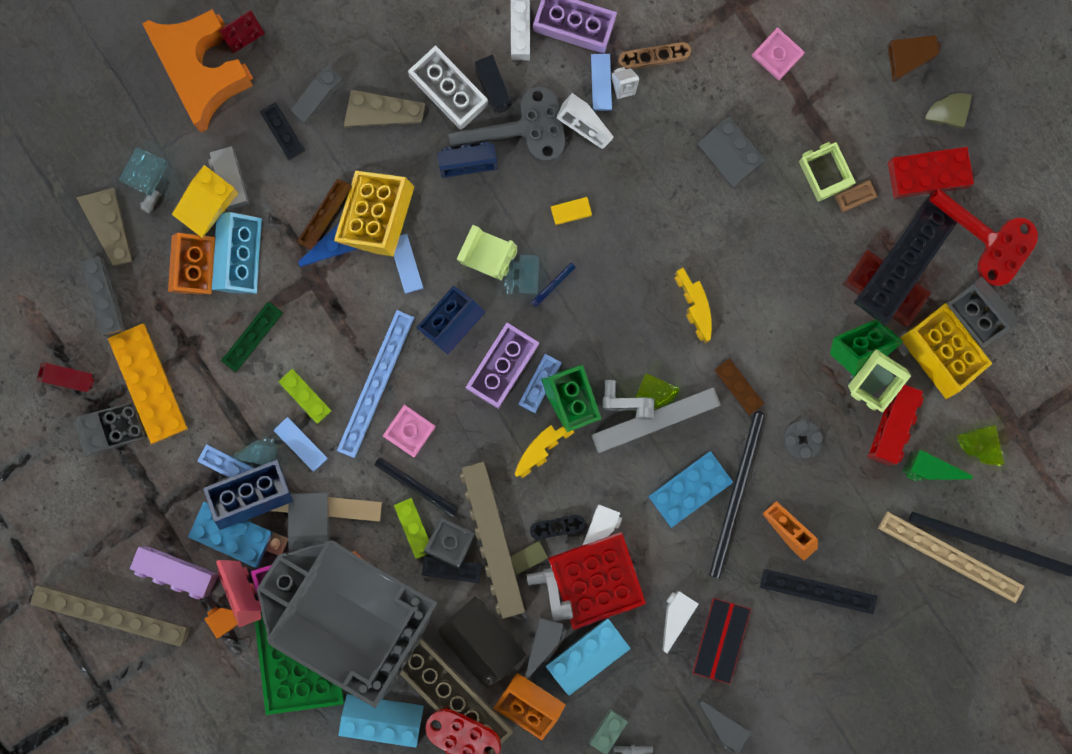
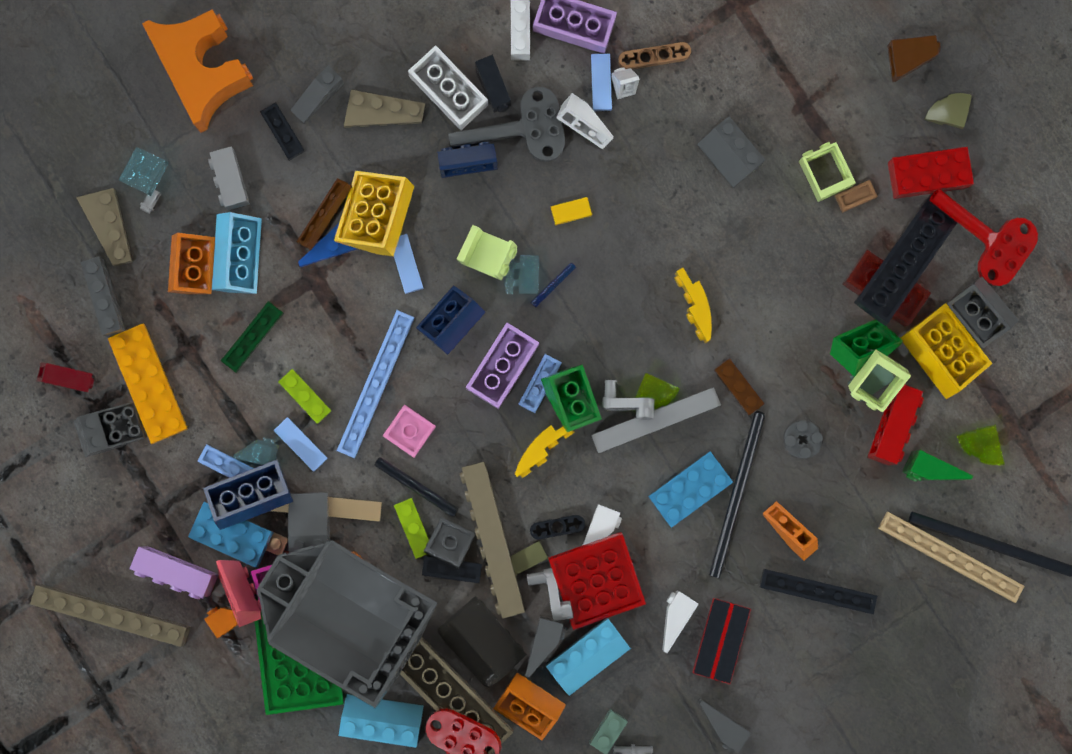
(204, 201): yellow slope -> none
(242, 31): dark red hinge -> none
(778, 54): bright pink tile -> none

